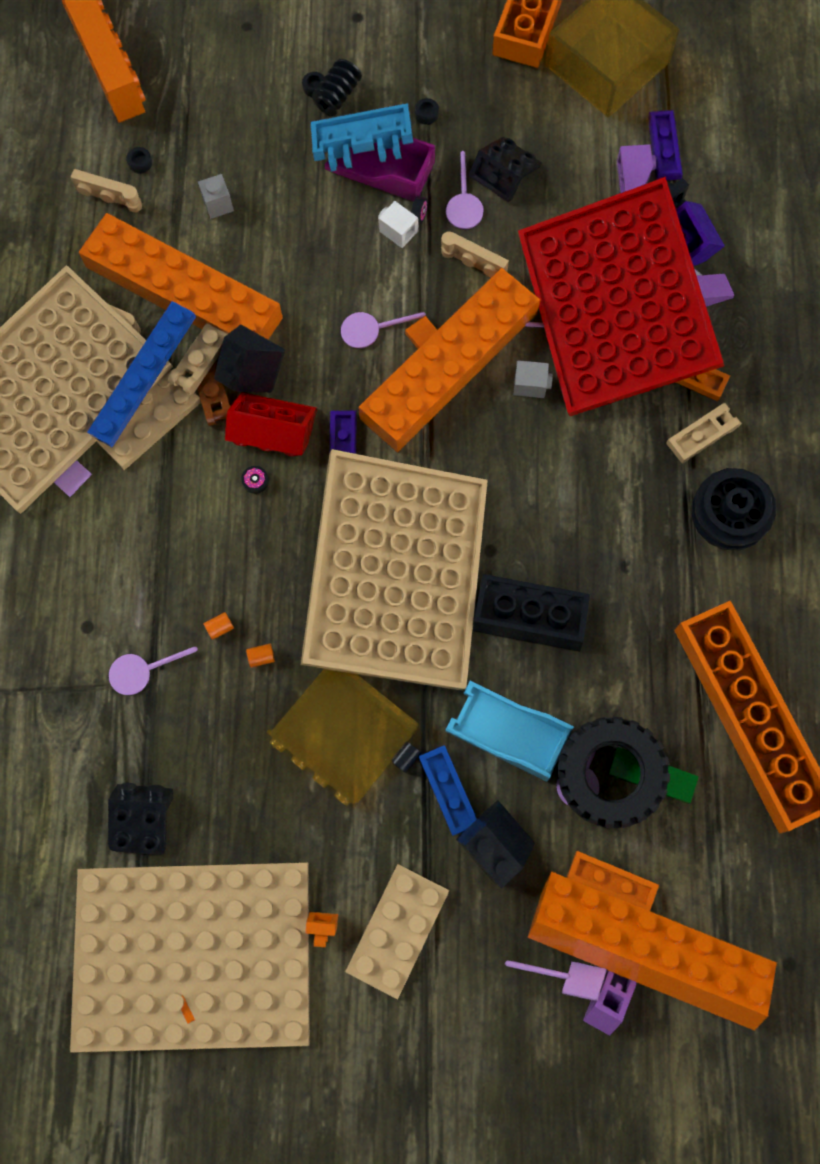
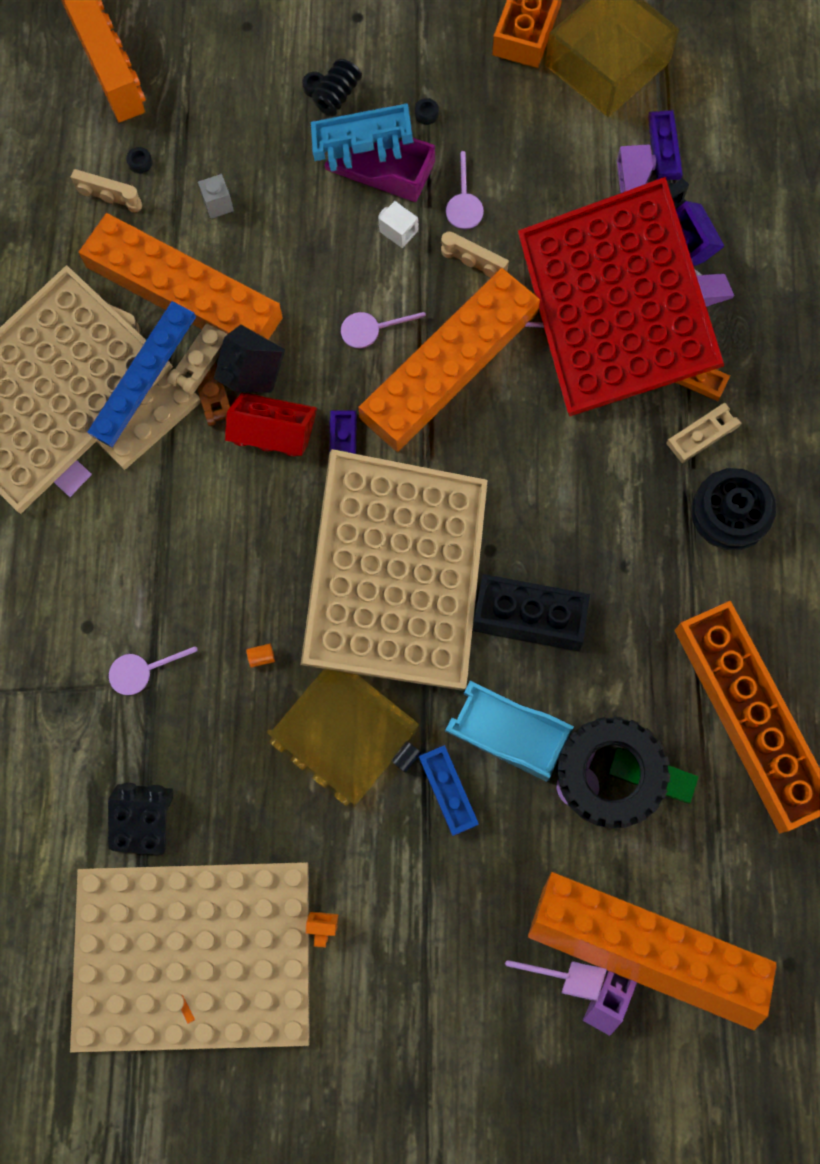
(218, 625): orange hinge -> none
(255, 479): tile -> none
(397, 931): tan plate -> none
(419, 208): black tile -> none
(420, 331): orange tile -> none
(497, 844): black slope -> none
(503, 166): black bracket -> none
(532, 379): light grey brick -> none
(612, 880): orange plate -> none

